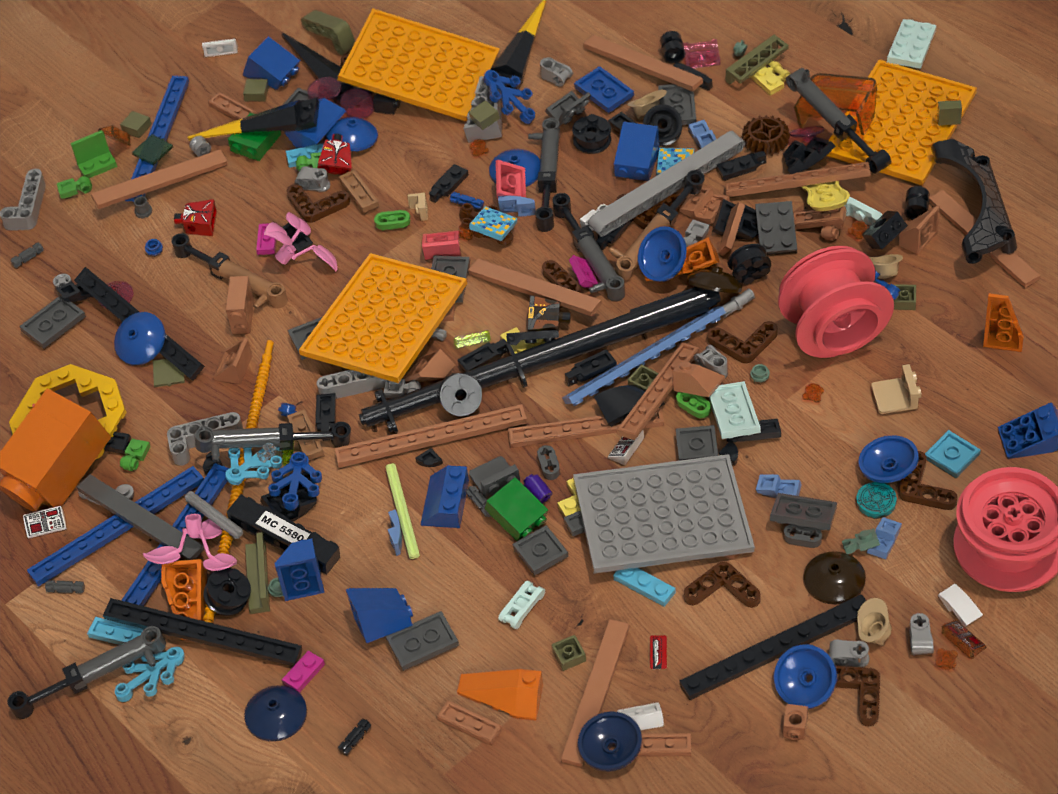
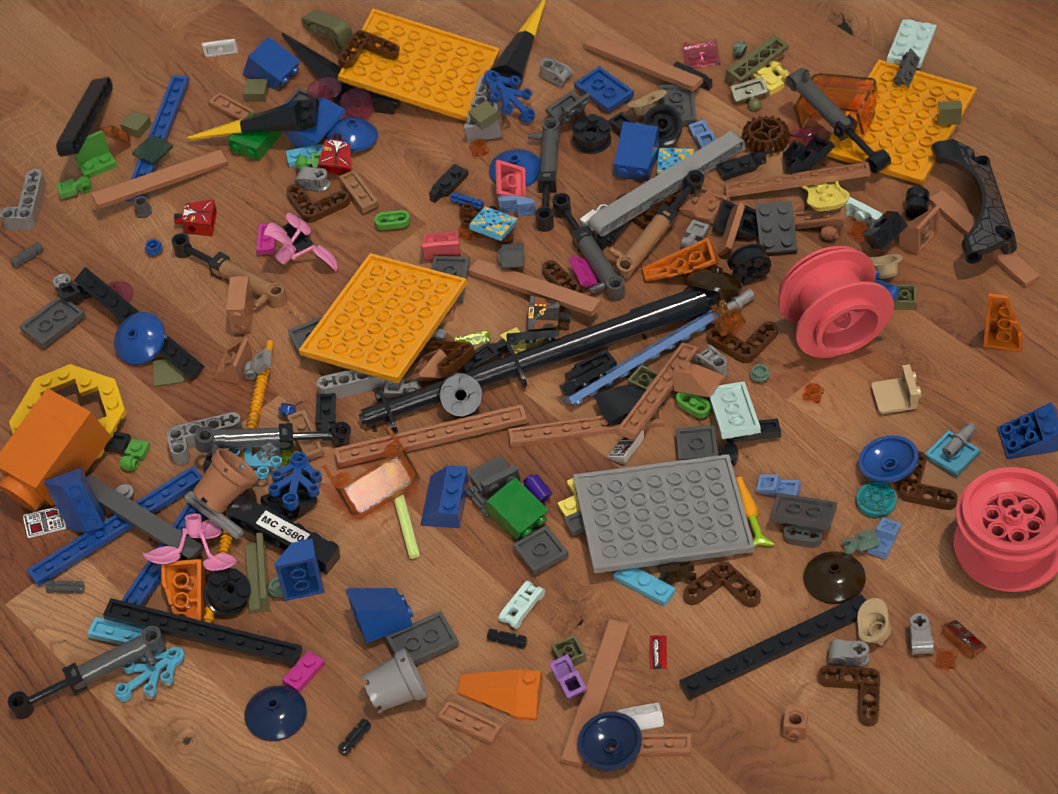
(76, 501): none -> blue slope
(84, 117): none -> black beam
(200, 146): light grey wheel -> none
(224, 480): none -> nougat piece
(260, 363): none -> light grey plate
(378, 484): none -> clear orange windscreen
(390, 51): none -> reddish brown beam
(394, 682): none -> light grey piece
(395, 532): medium blue slope -> none
(419, 202): tan bracket -> none
(429, 459): black tile -> none
(457, 355): none -> reddish brown beam
(507, 638): none -> black axle
(511, 255): none -> dark grey brick
(545, 463): dark grey beam -> none
(568, 677): none -> medium lavender brick
(583, 378): none -> black hinge
(655, 251): blue dish -> none
(672, 47): black wheel -> none
(674, 573): none -> dark brown plate
(728, 320): none -> clear orange plate
(750, 91): none -> olive plate
(751, 513): none -> piece
(793, 670): blue dish -> none
(908, 67): none -> dark grey hinge
(958, 601): white slope -> none
(959, 439): none -> light grey pin

